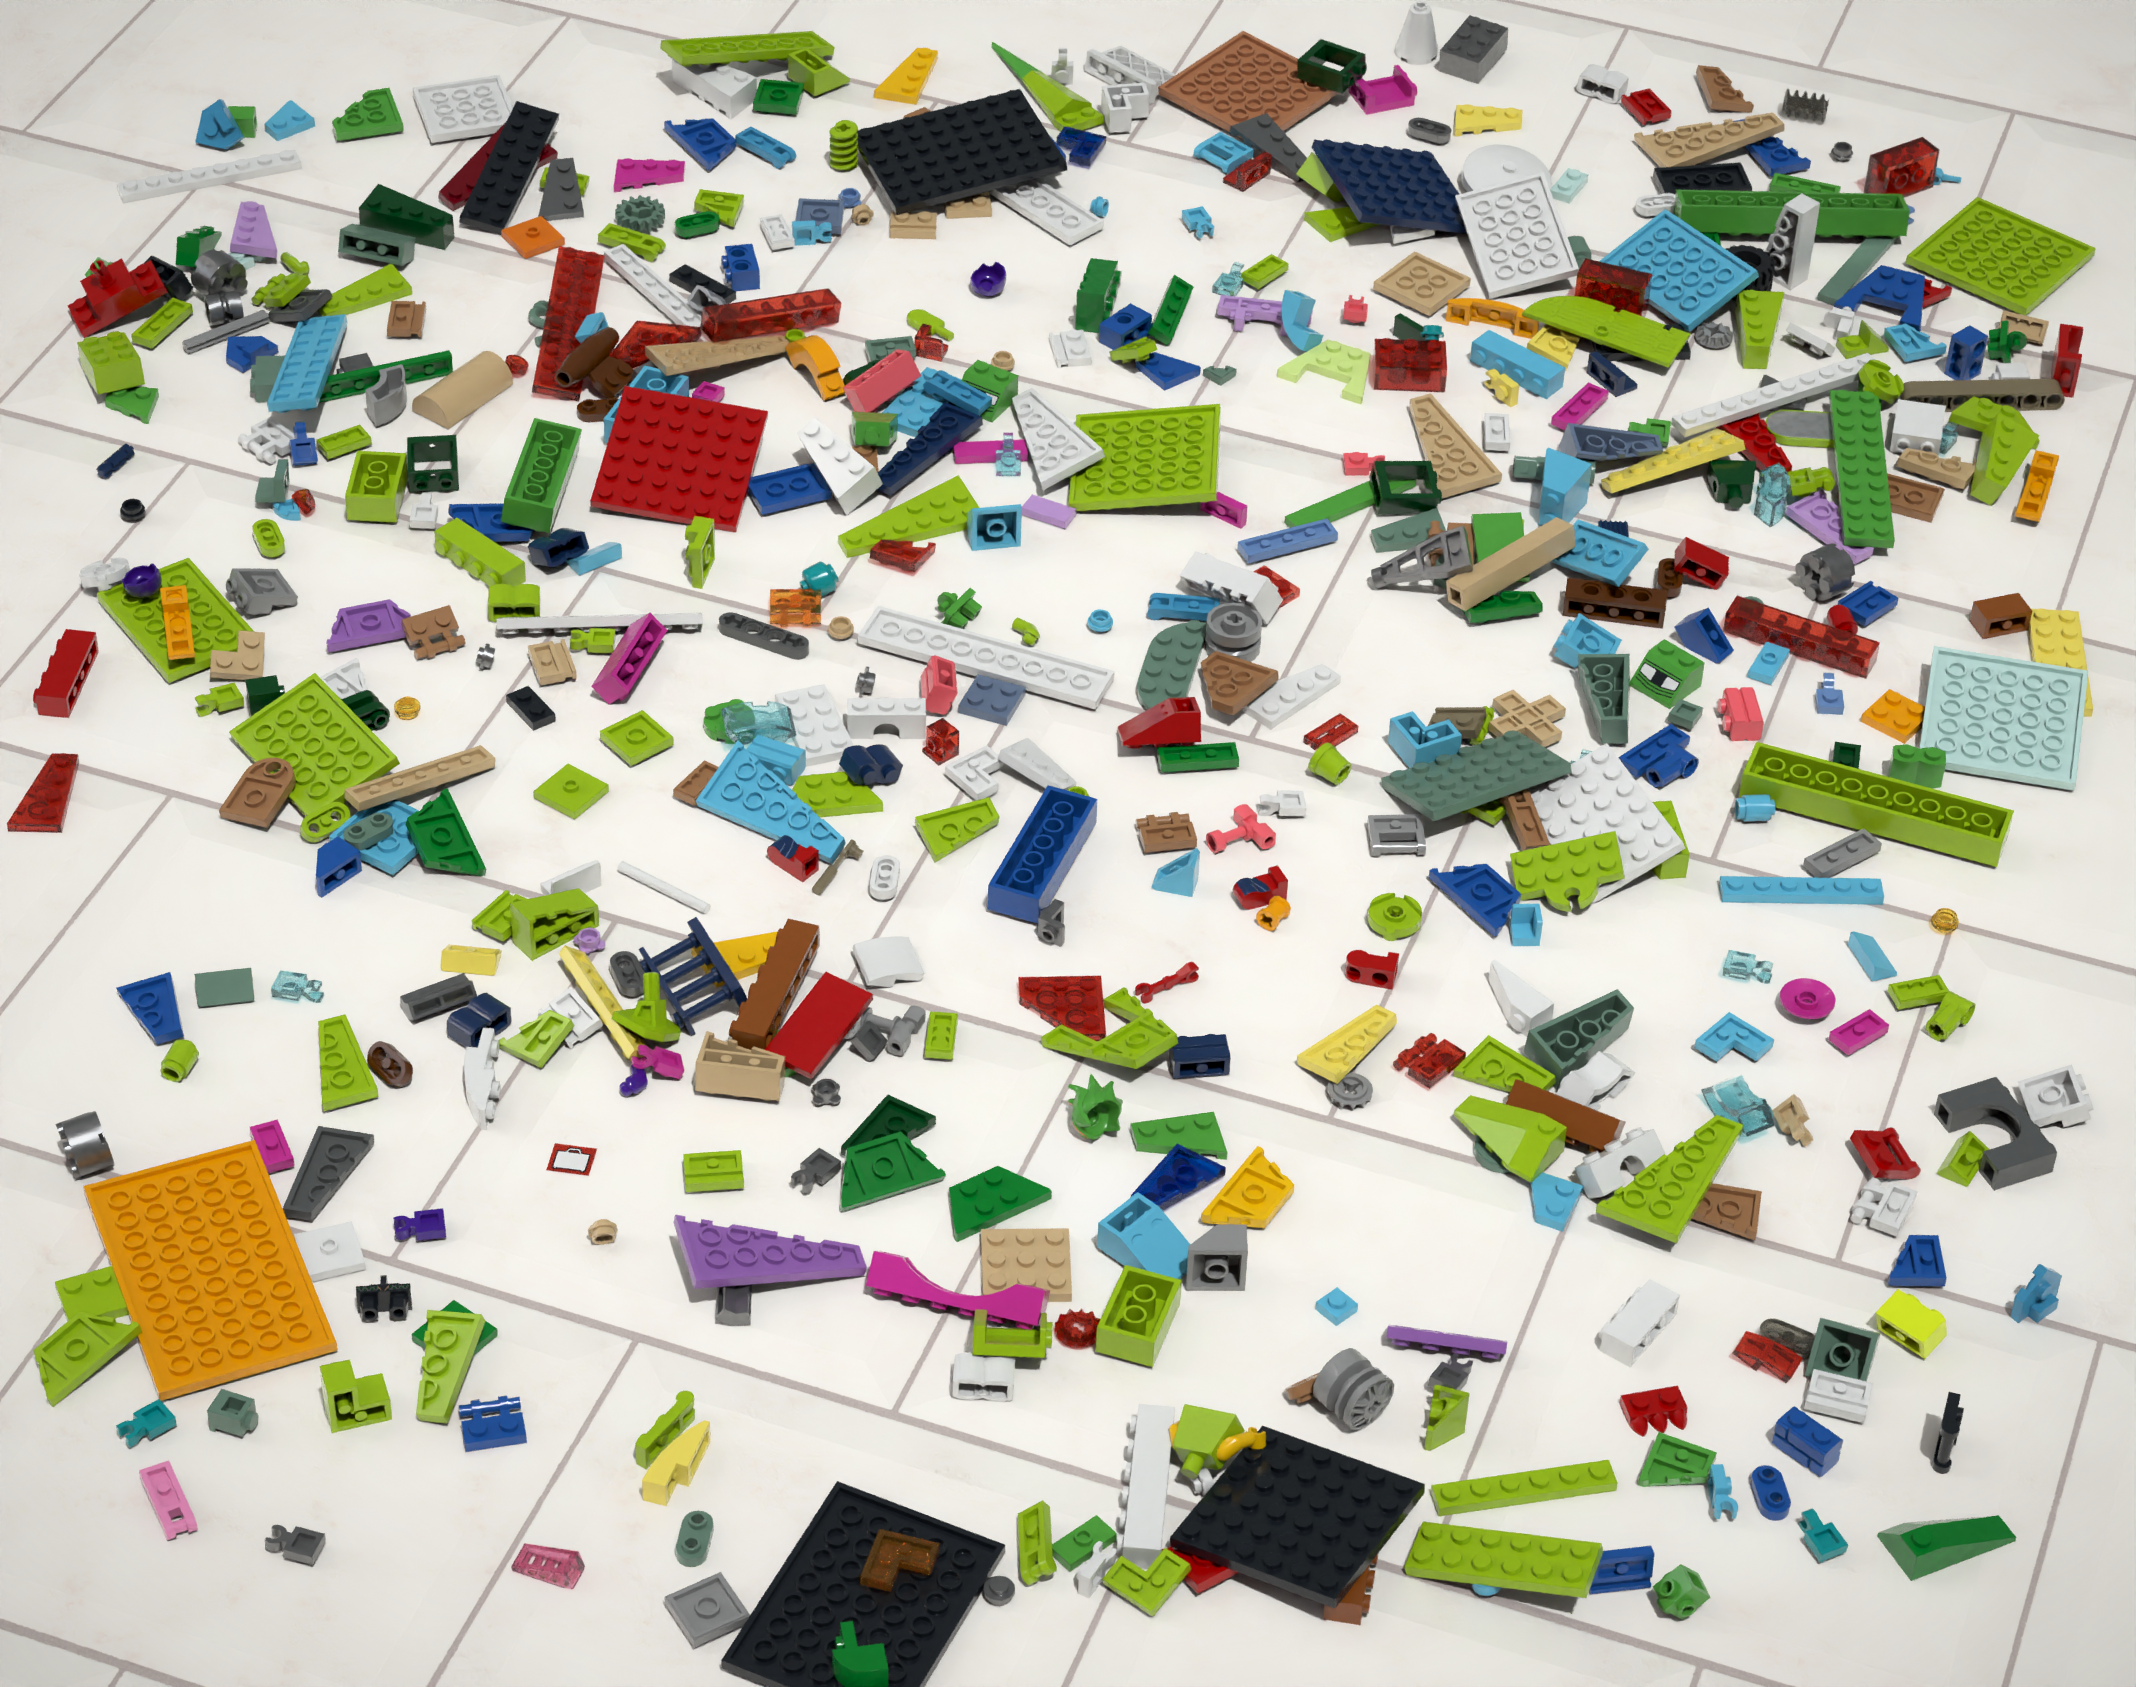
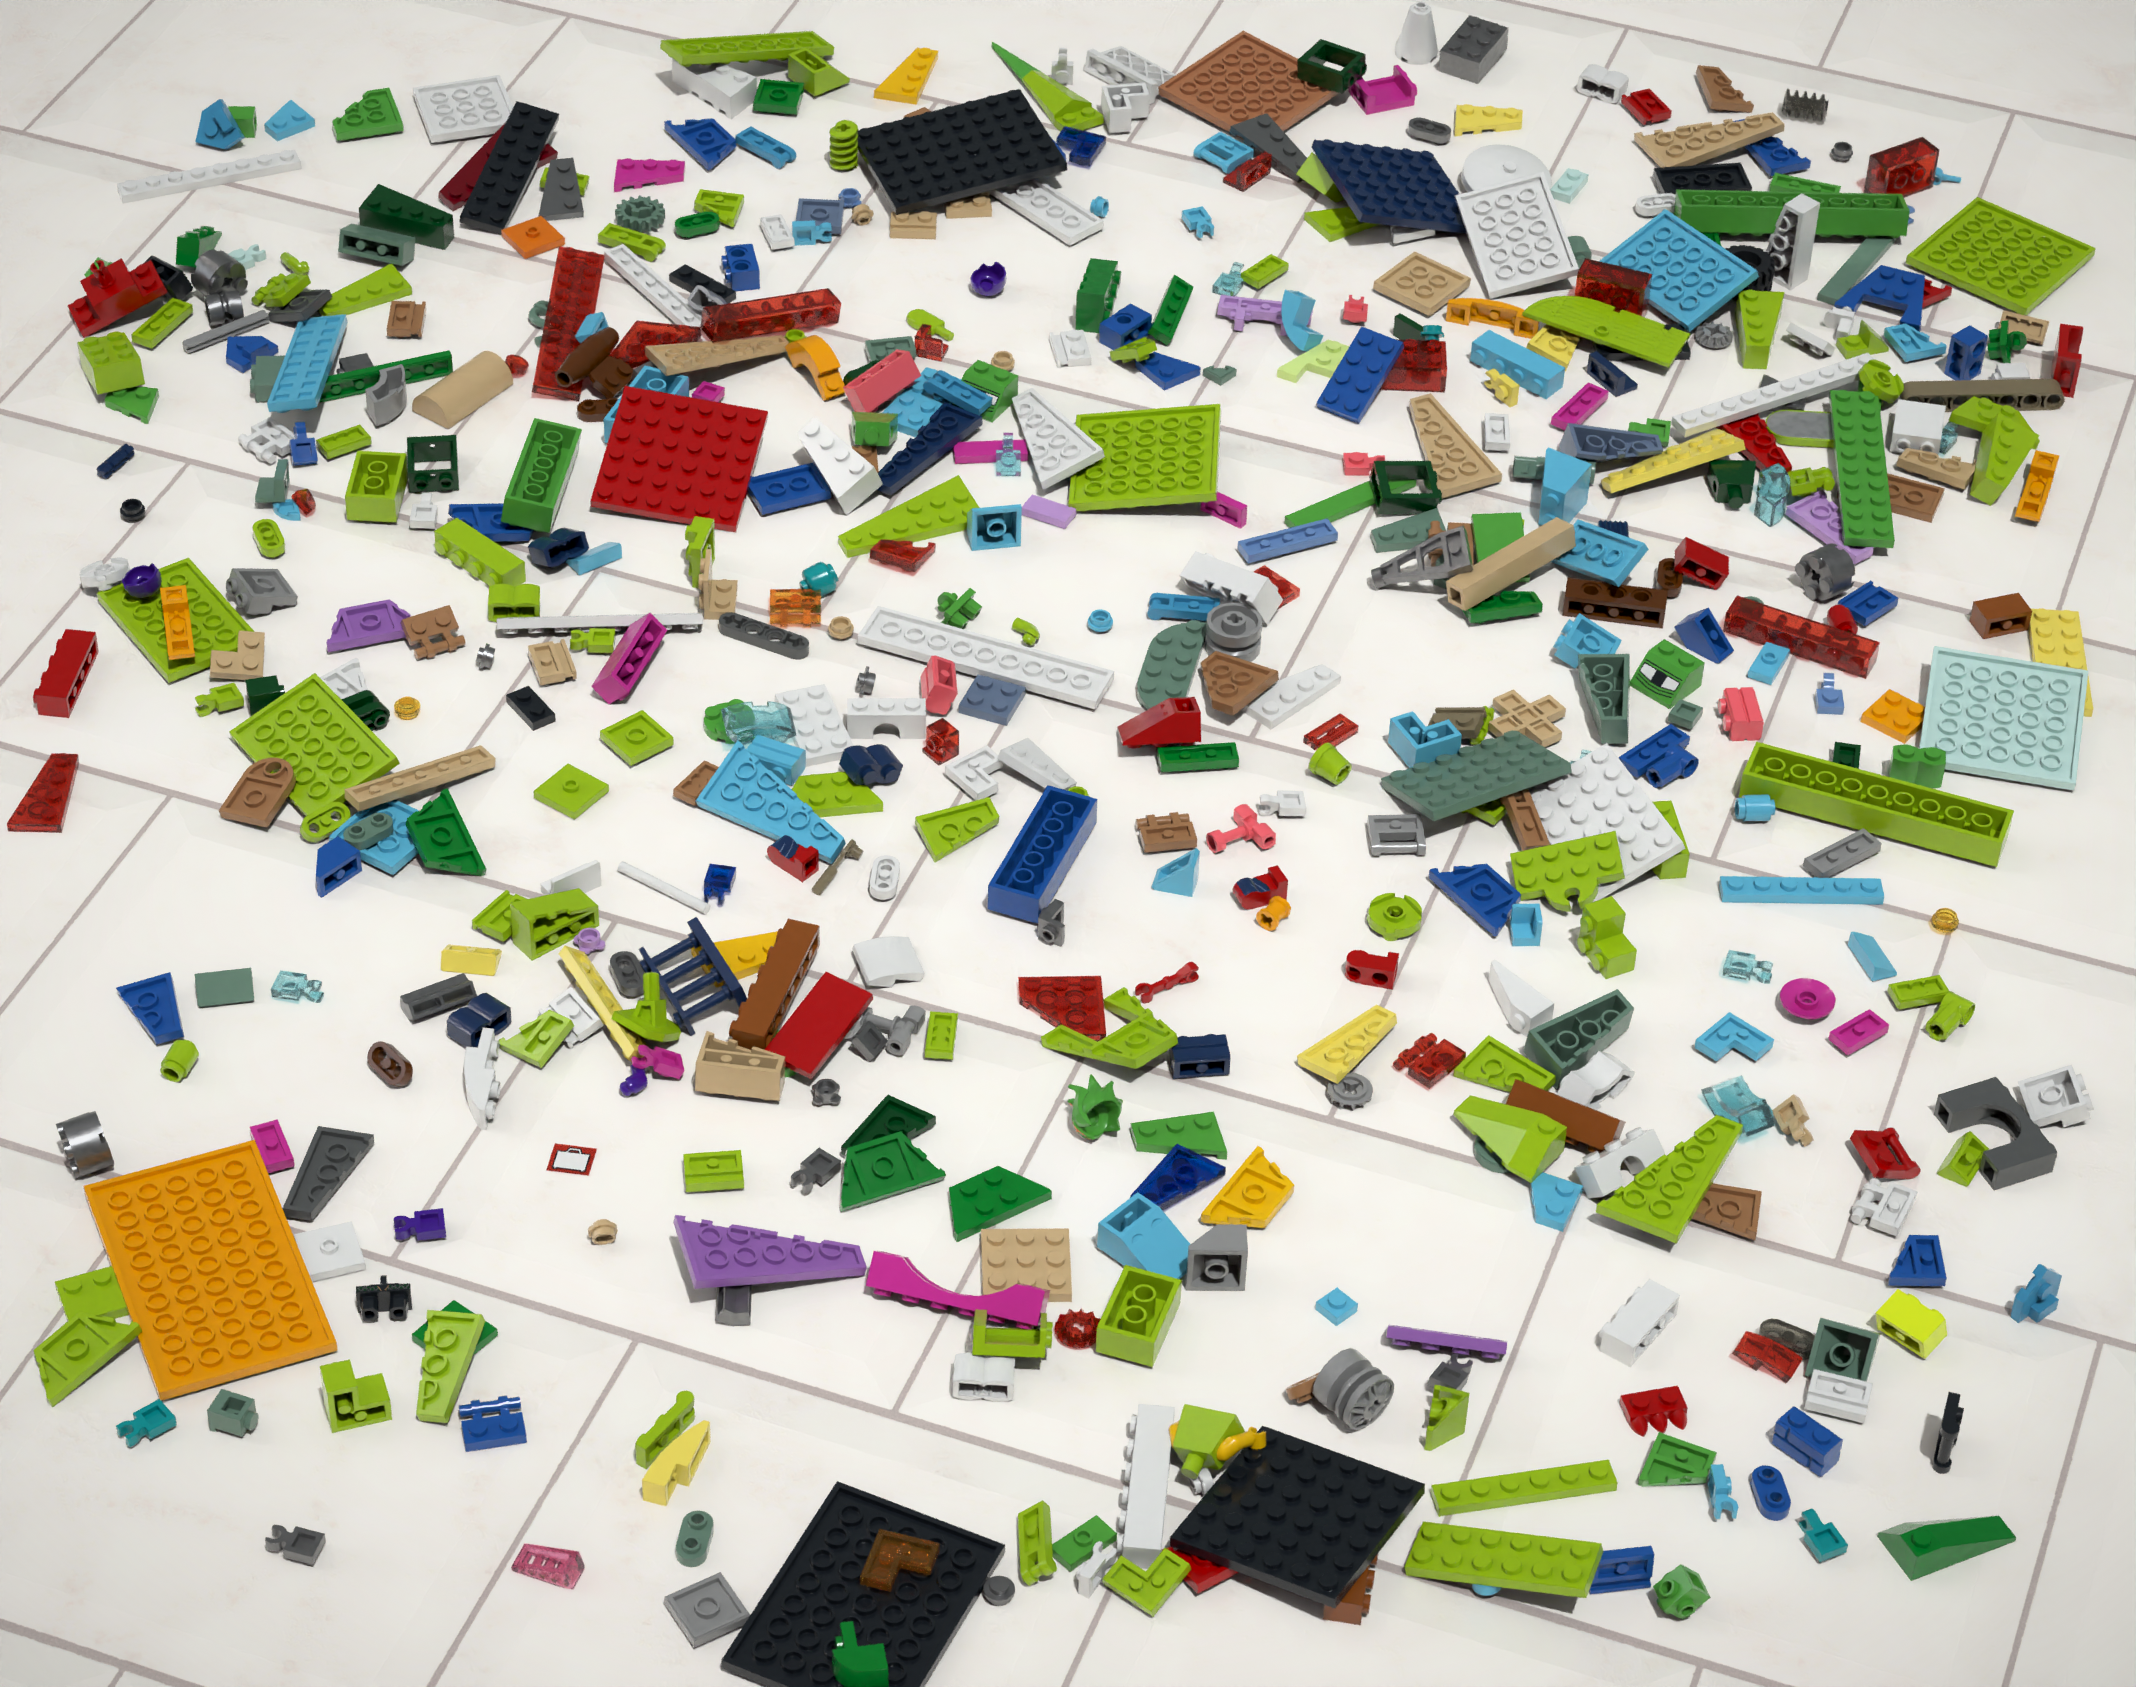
(168, 1499): bright pink plate -> none
(253, 232): lavender wing -> none
(343, 1066): lime wing -> none
(717, 595): none -> tan bracket
(717, 881): none -> clear blue plate
(1360, 375): none -> blue plate
(1603, 938): none -> lime brick

